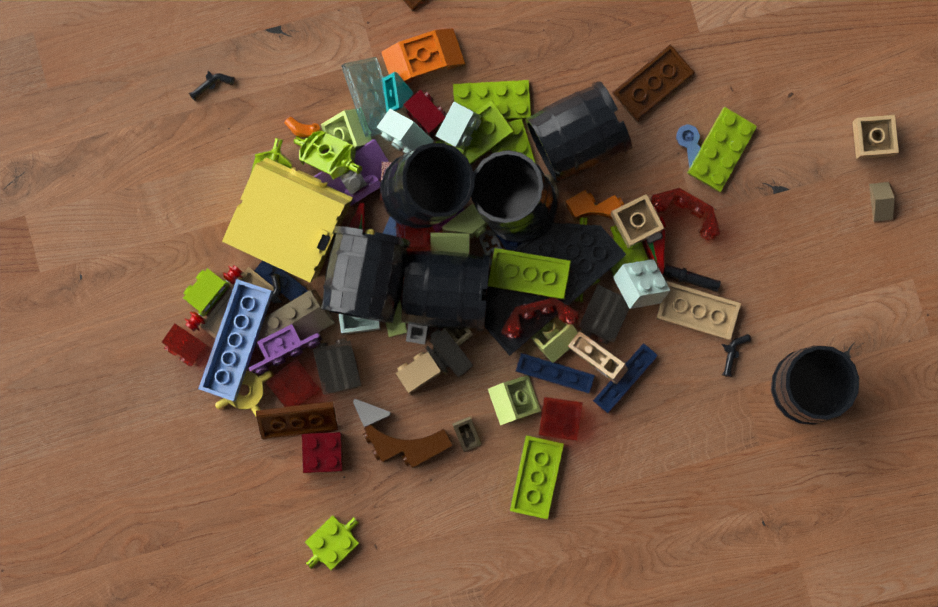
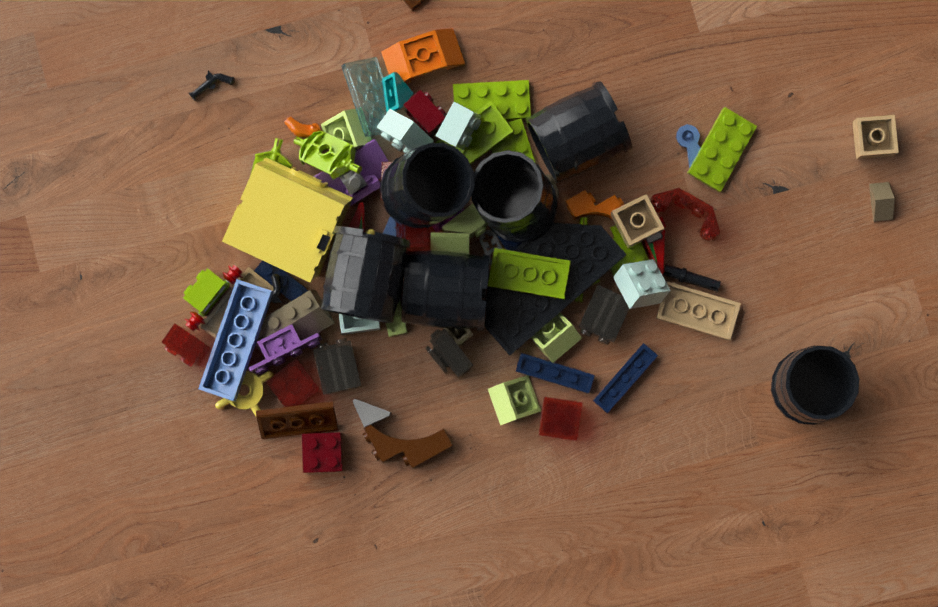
(332, 542): lime plate -> none
(417, 333): light grey brick -> none
(418, 372): tan brick -> none
(466, 434): dark tan slope -> none
(514, 324): clear red slope -> none
(536, 477): lime plate -> none
(598, 357): tan slope -> none
(653, 82): reddish brown tile -> none
(732, 353): black piece -> none

